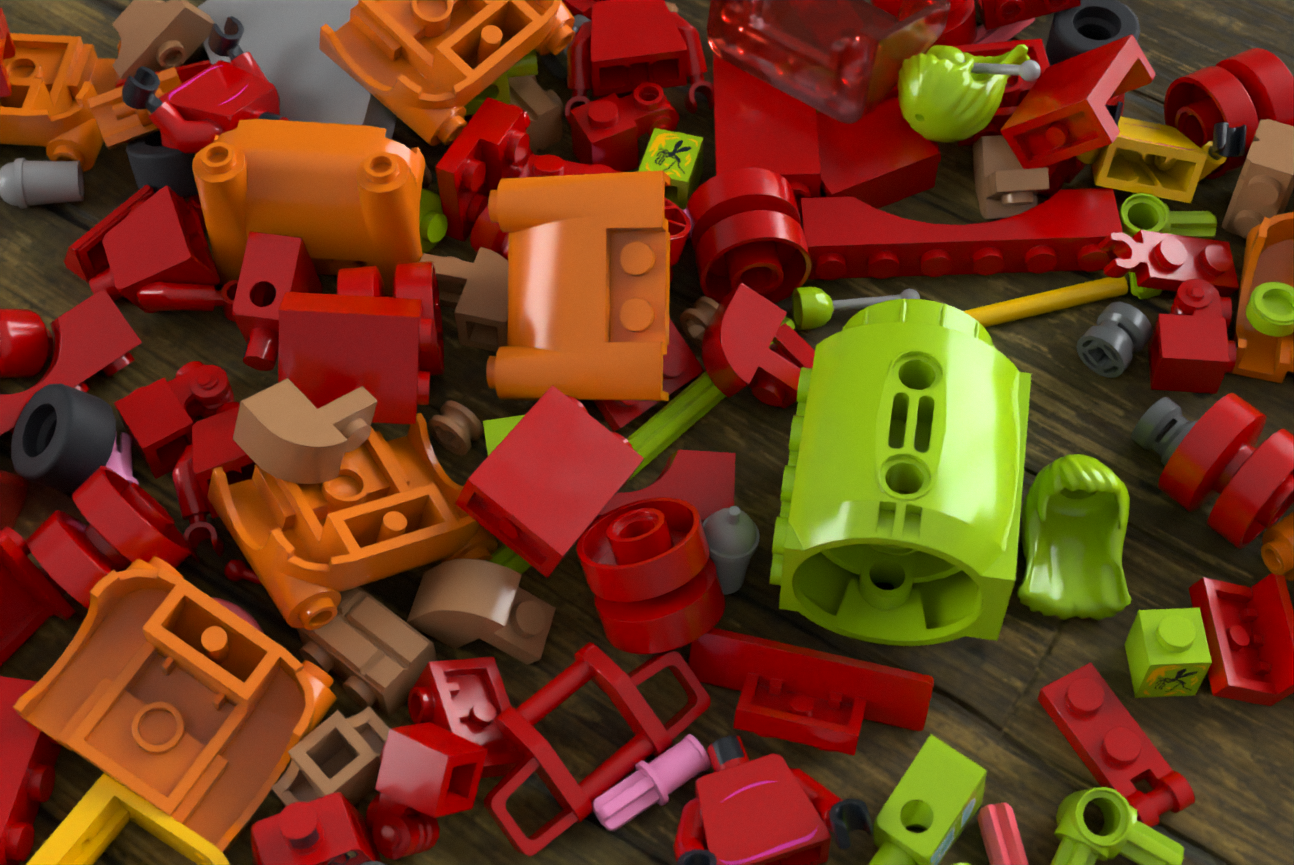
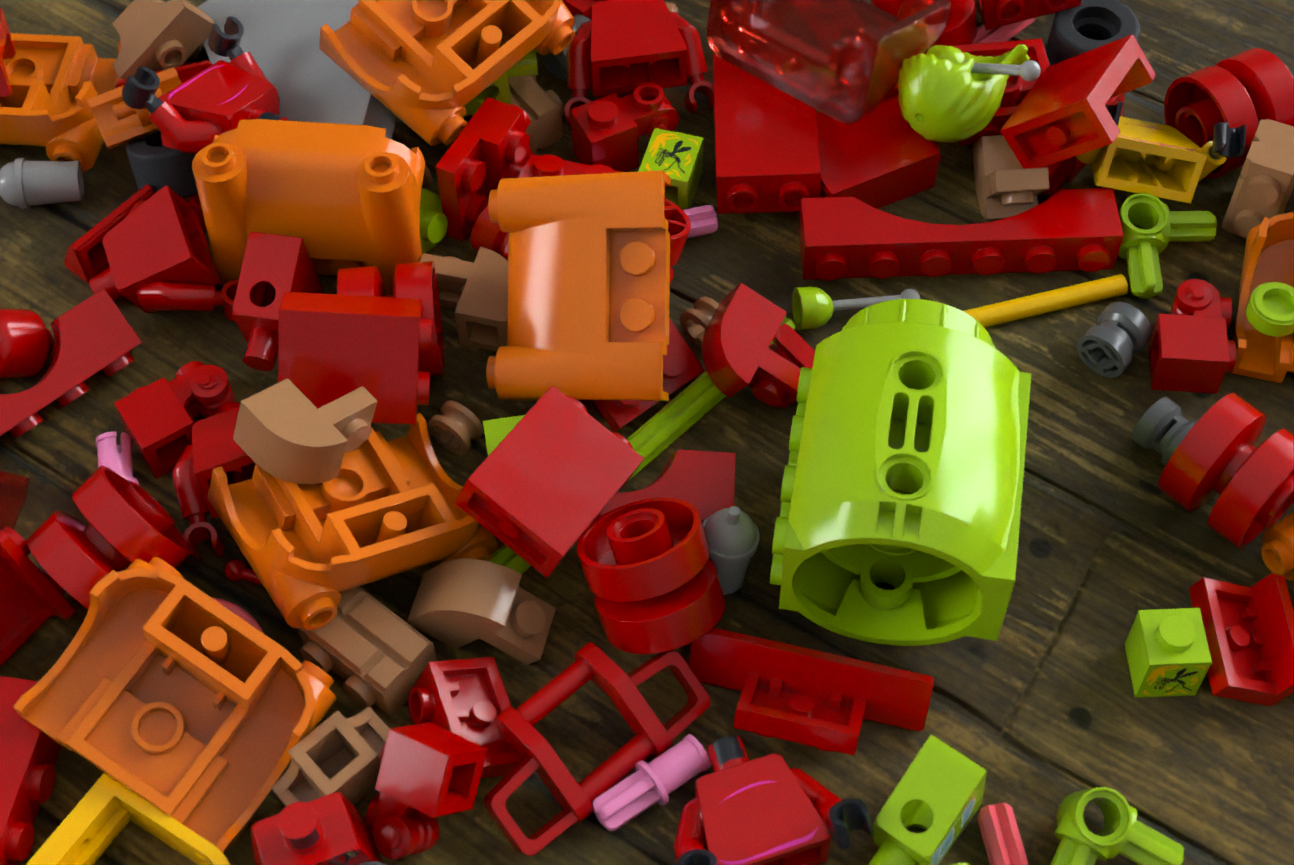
(62, 437): black tyre -> none
(748, 234): red wheel -> none
(1075, 540): lime piece -> none
(1114, 744): red plate -> none
(1169, 259): red plate -> none

